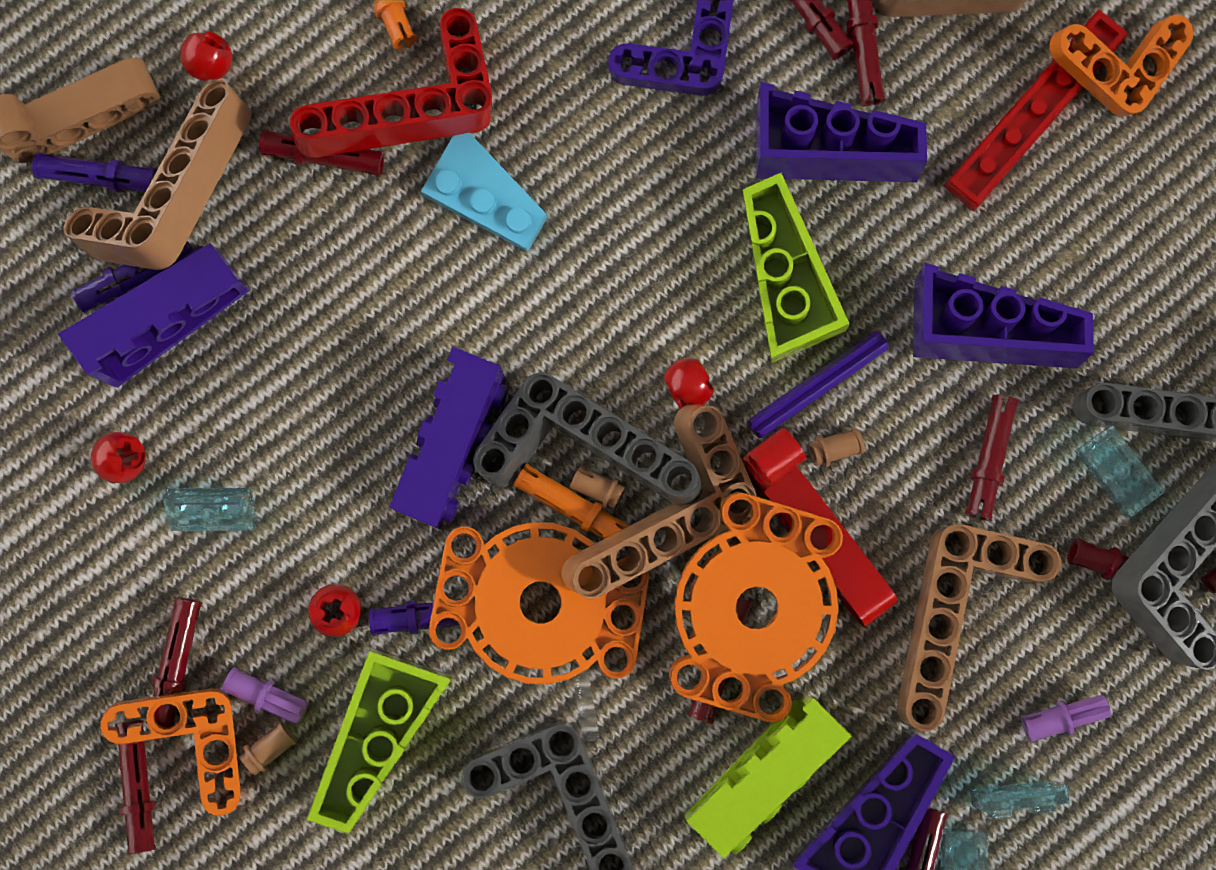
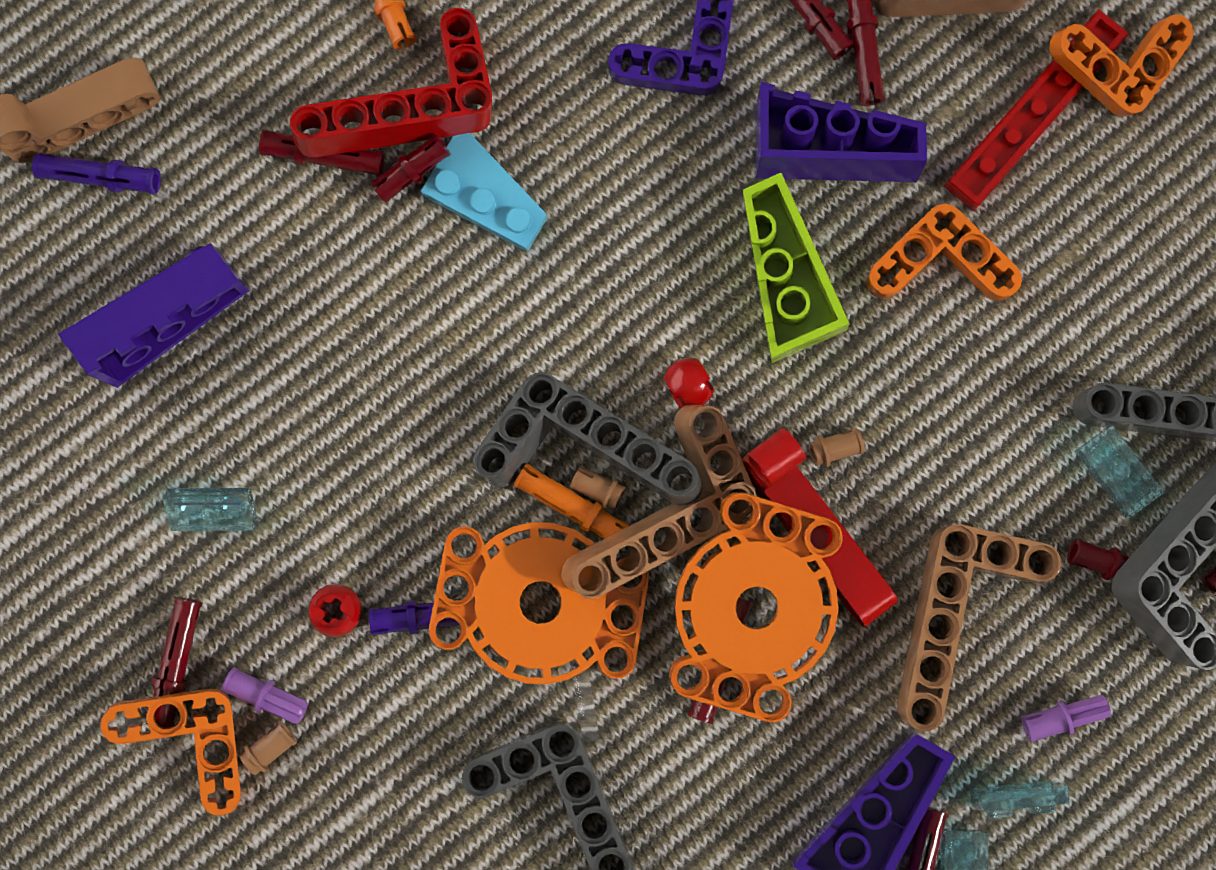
(90, 296): dark purple pin -> none
(118, 457): red piece -> none
(136, 794): dark red pin -> none
(177, 192): medium nougat beam -> none
(206, 56): red piece -> none
(379, 723): lime wedge -> none
(410, 168): none -> dark red pin
(450, 439): dark purple wedge -> none
(766, 776): lime wedge -> none
(817, 384): dark purple axle -> none
(938, 241): none -> orange beam
(991, 458): dark red pin -> none
(995, 325): dark purple wedge -> none

